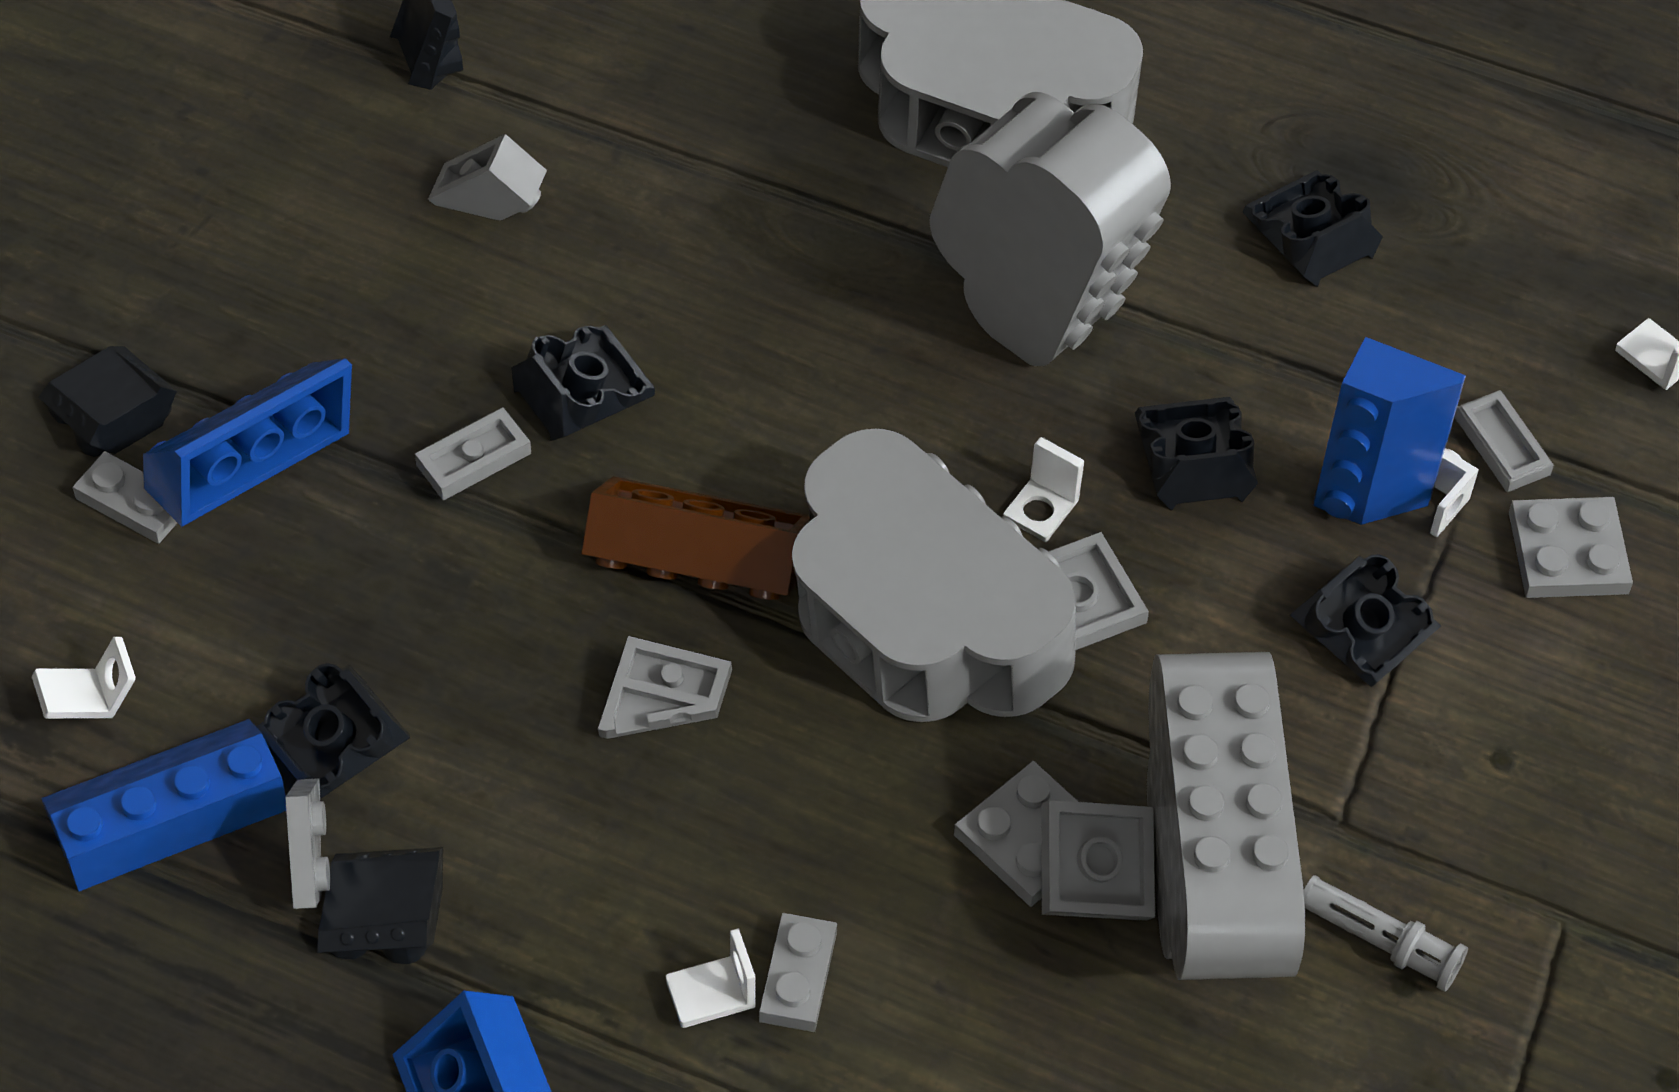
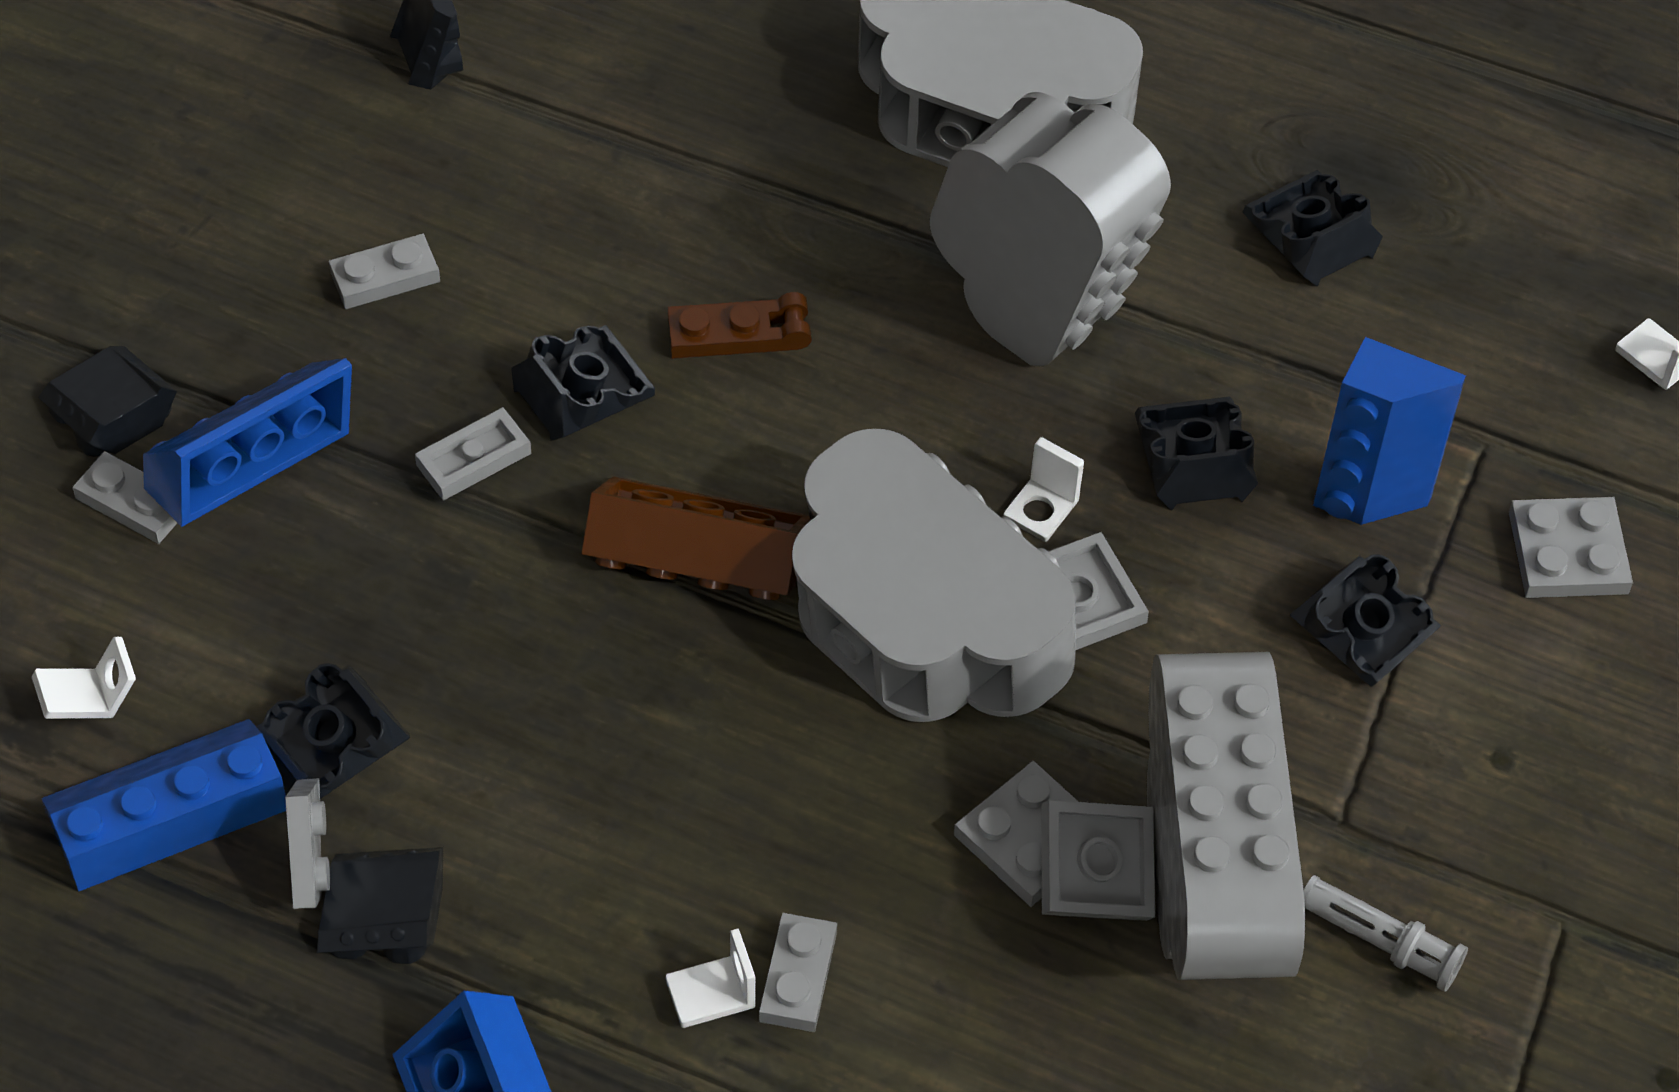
(384, 271): none -> light grey plate
(490, 181): light grey slope -> none
(662, 689): light grey wing -> none
(739, 327): none -> reddish brown plate
(1457, 481): white bracket -> none
(1503, 441): light grey tile -> none

